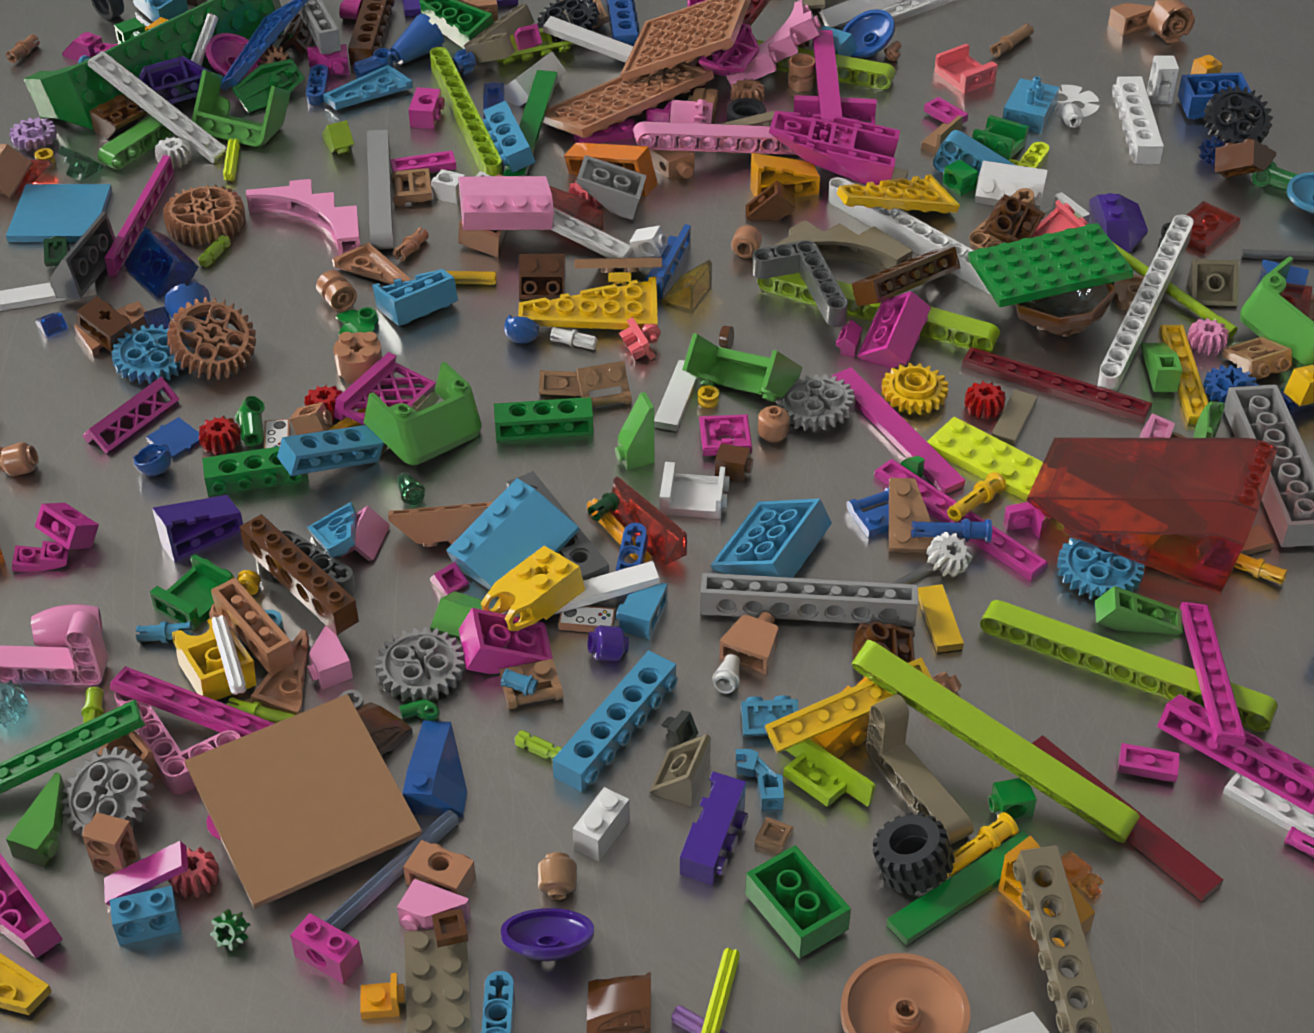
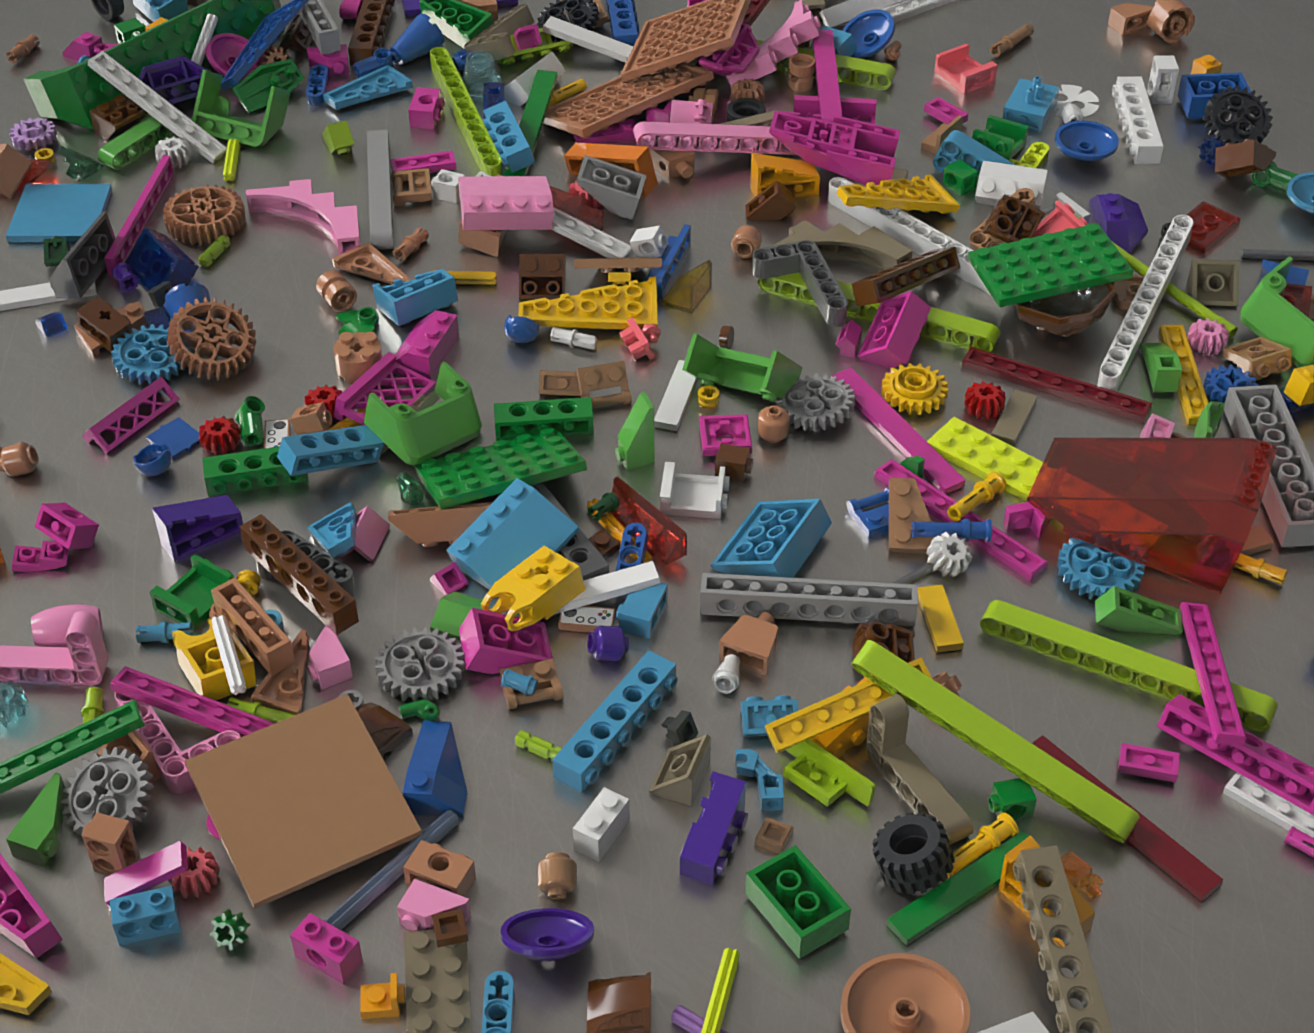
(123, 273): none -> dark purple bush
(158, 293): none -> pearl dark grey tile
(429, 343): none -> dark pink slope
(479, 70): none -> clear light blue piece
(493, 468): none -> green plate
(567, 91): none -> yellow pin
(605, 543): none -> reddish brown plate
(1086, 140): none -> blue dish

